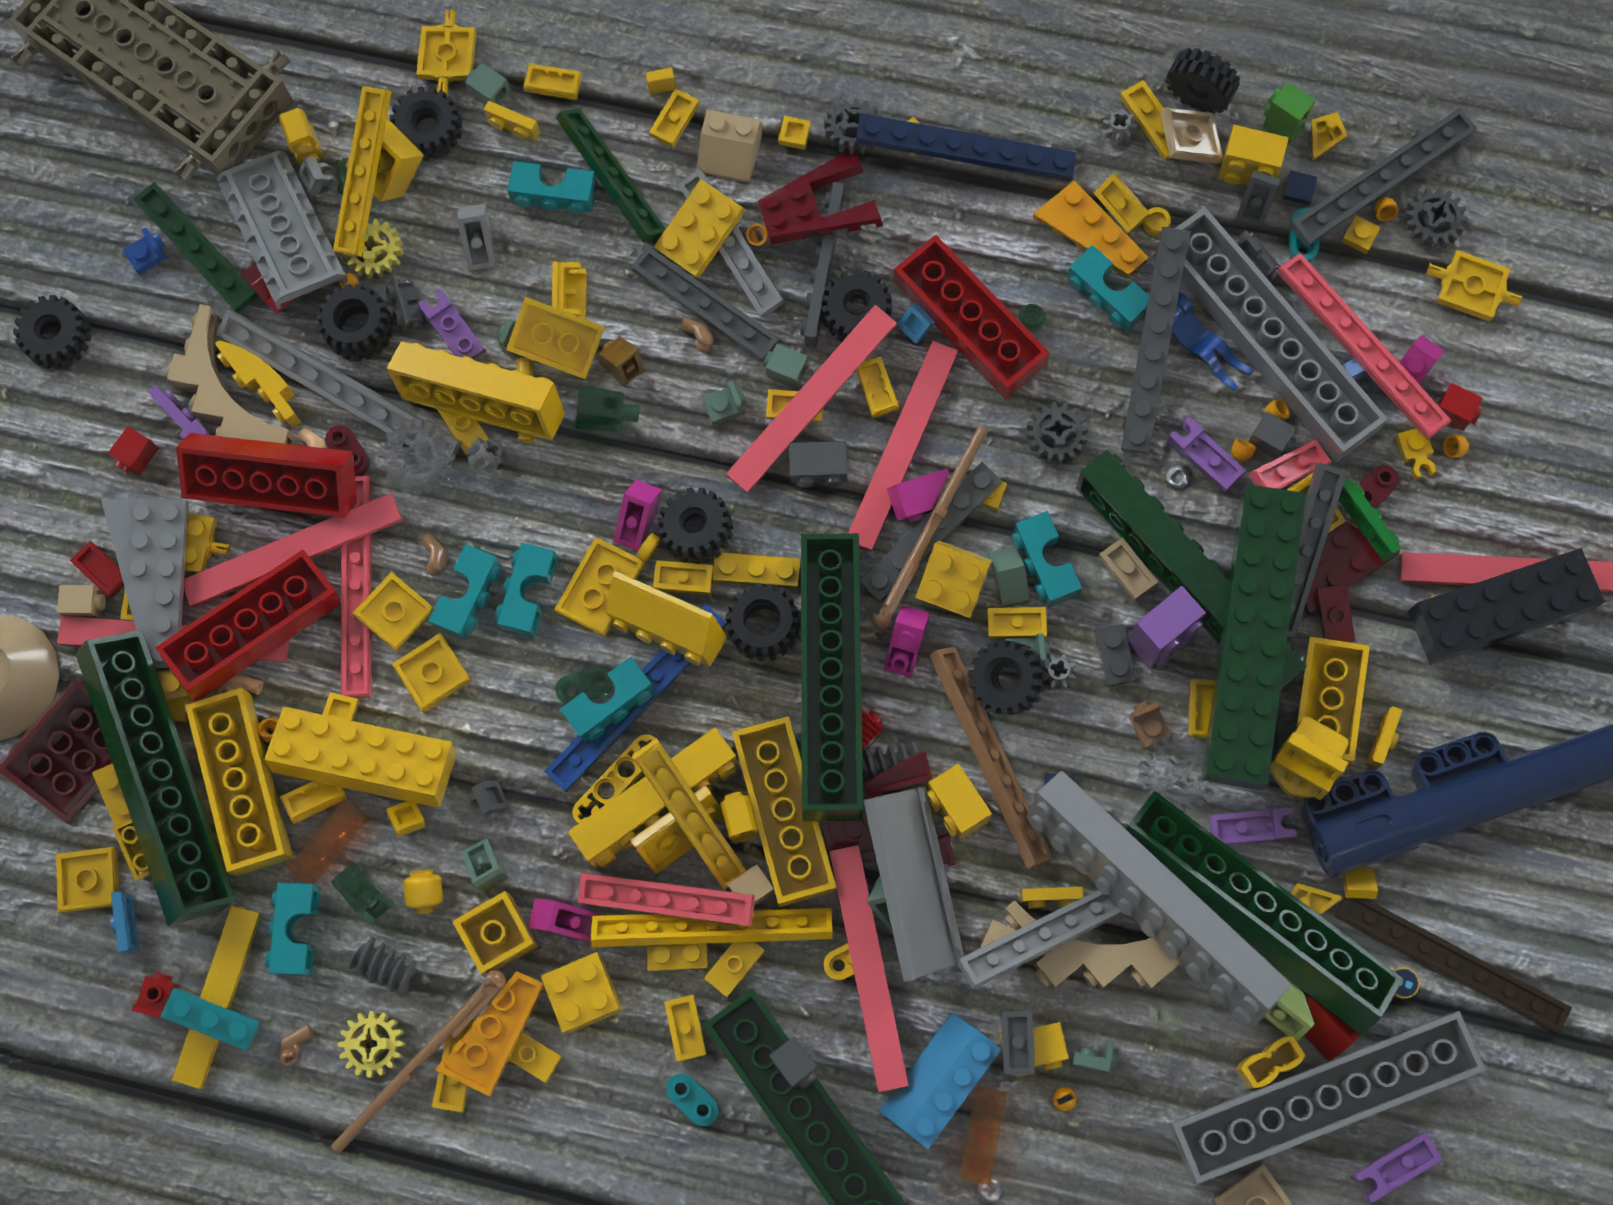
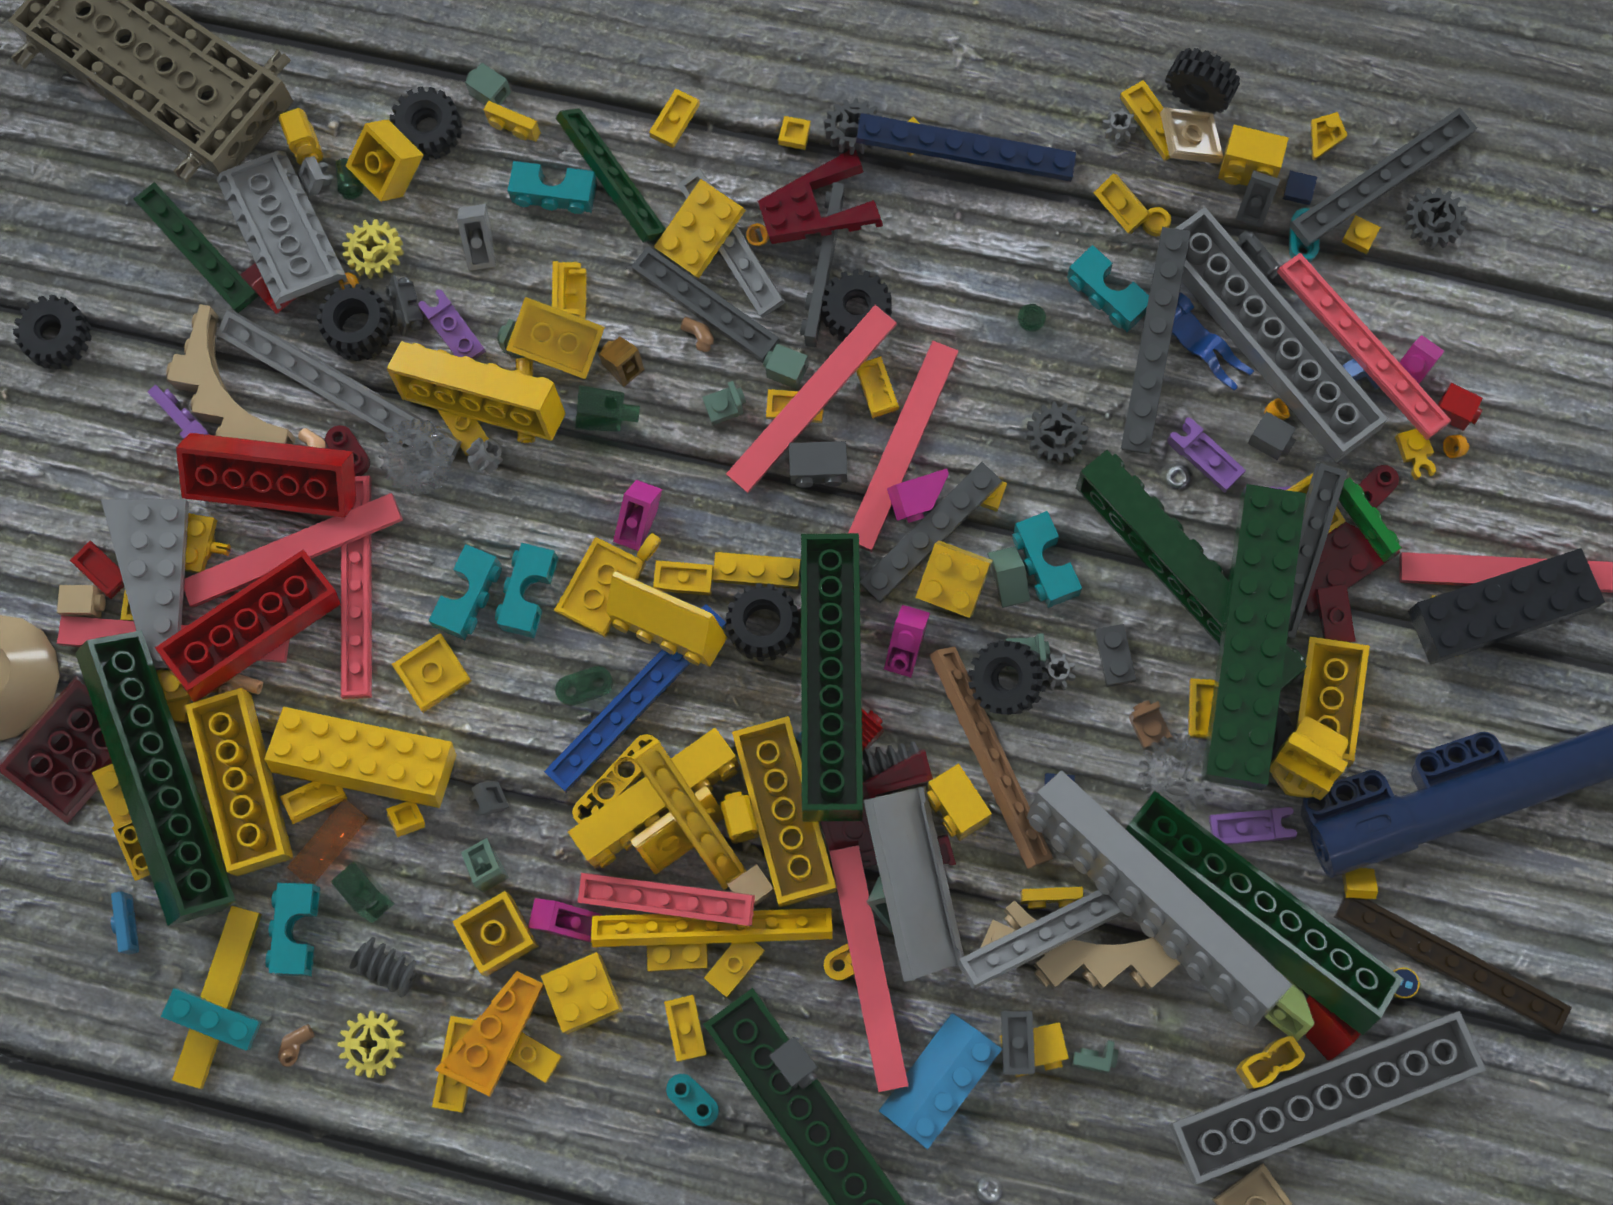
(86, 879): yellow tile -> none
(132, 451): red brick -> none
(146, 251): blue bracket -> none
(155, 1007): red brick -> none
(259, 378): yellow slope -> none
(269, 723): light orange hinge -> none
(341, 706): yellow plate -> none
(362, 171): yellow tile -> none
(393, 611): yellow tile -> none
(423, 891): yellow head -> none
(438, 555): medium nougat arm -> none
(446, 52): yellow plate -> none
(454, 1026): medium nougat bar -> none
(552, 81): yellow plate -> none
(590, 718): teal arch -> none
(660, 81): yellow tile -> none
(698, 544): black tyre -> none
(729, 145): tan slope -> none
(882, 620): medium nougat bar -> none
(916, 323): dark azure plate -> none
(971, 316): red brick -> none
(983, 1135): clear orange plate -> none
(1016, 622): yellow plate -> none
(1060, 1093): light orange hinge -> none
(1084, 222): light orange wing -> none
(1128, 569): tan plate -> none
(1165, 628): medium lavender brick -> none
(1242, 450): light orange hinge -> none
(1288, 111): bright green brick -> none
(1290, 467): coral tile -> none
(1315, 898): yellow piece -> none
(1385, 738): yellow plate -> none
(1388, 207): light orange hinge -> none
(1398, 1166): medium lavender plate -> none
(1473, 285): yellow plate -> none

